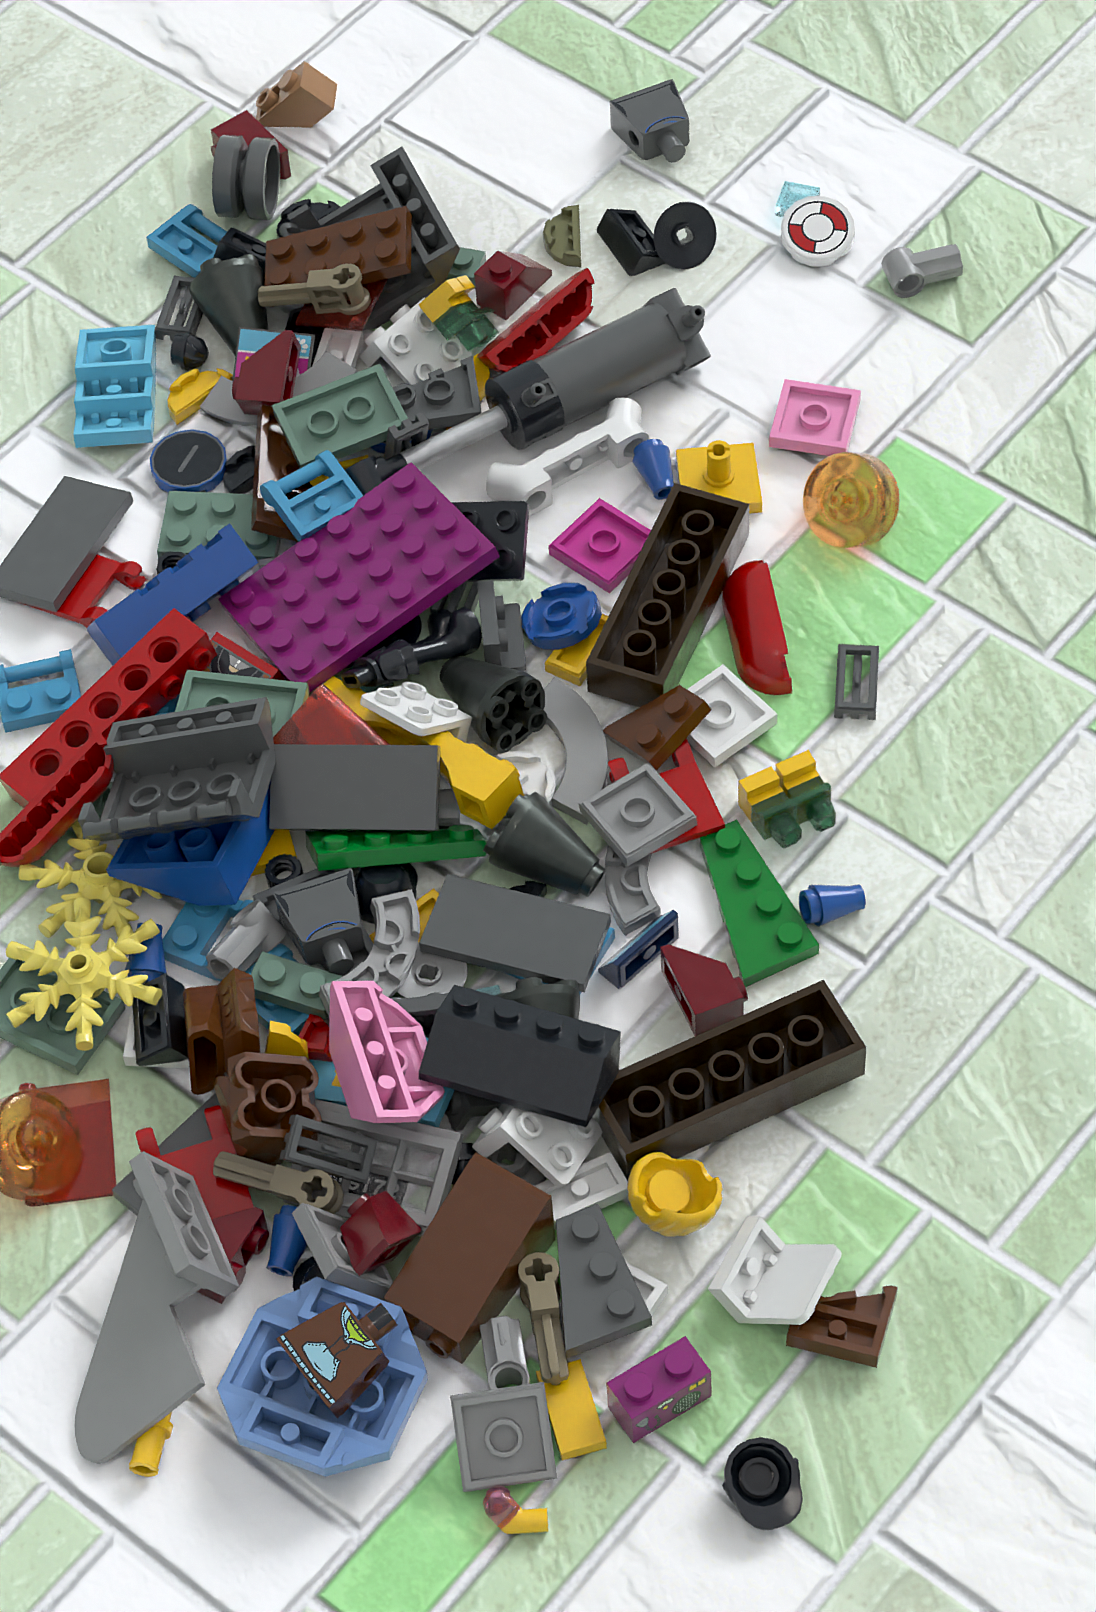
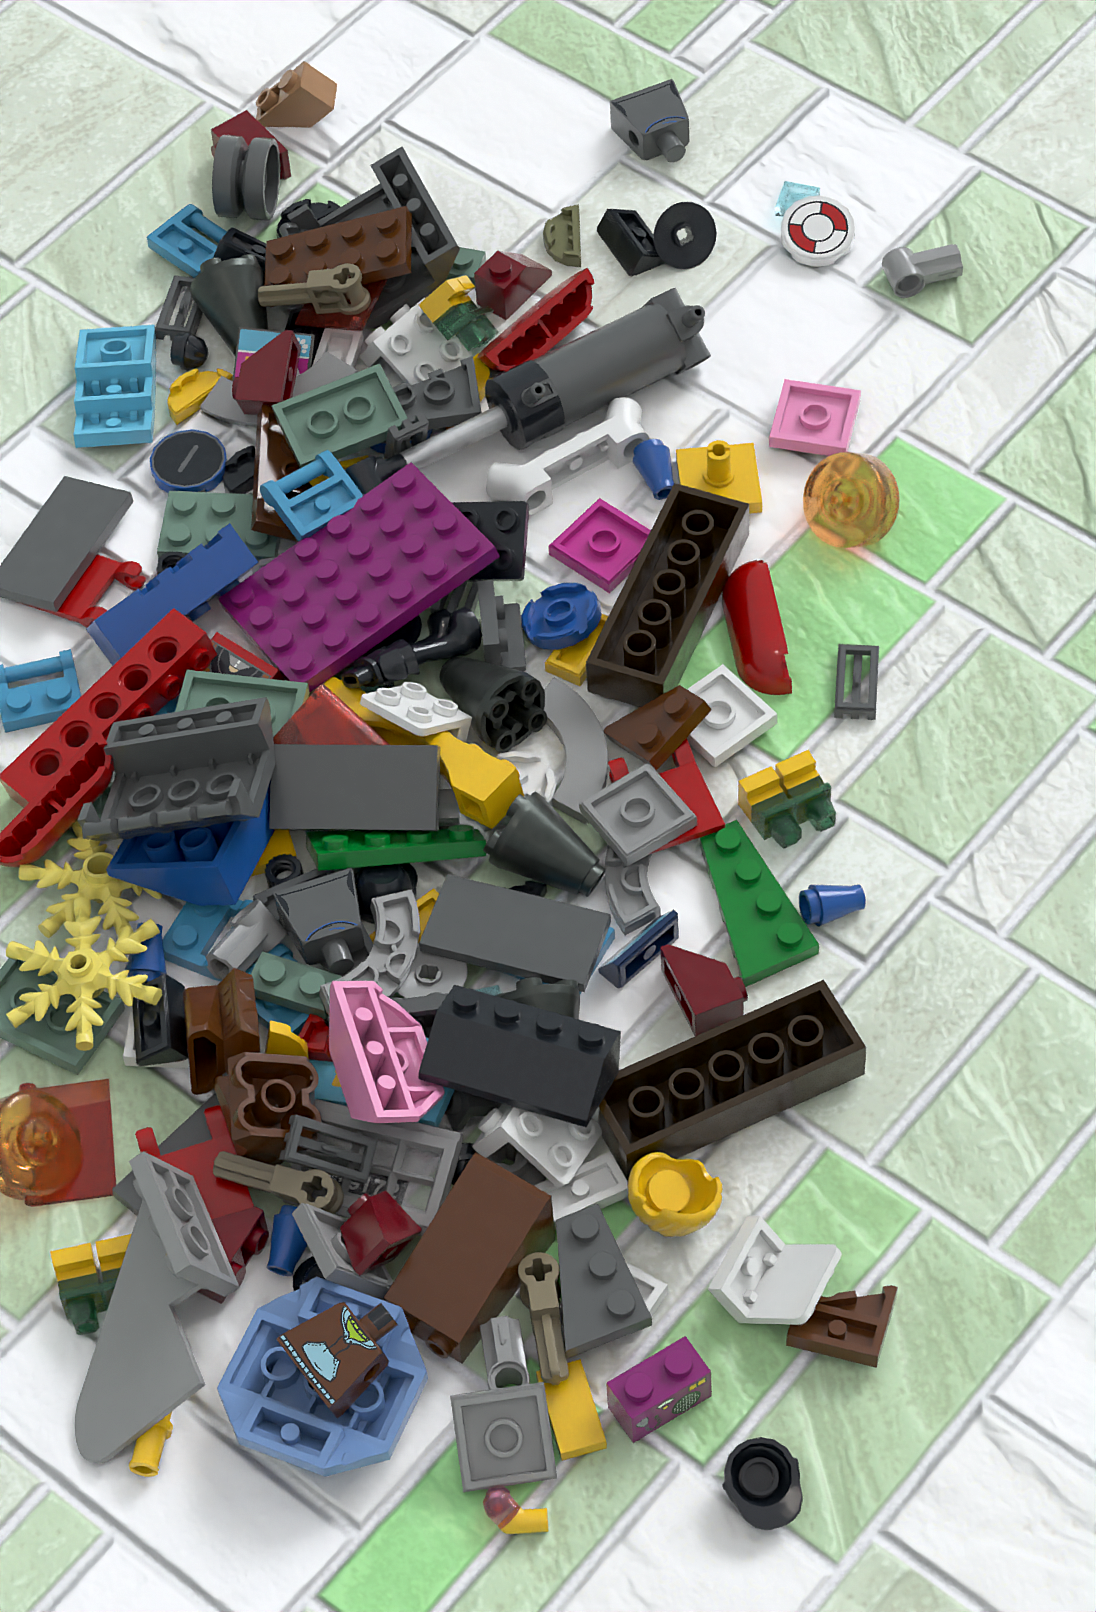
(80, 1283): none -> hips

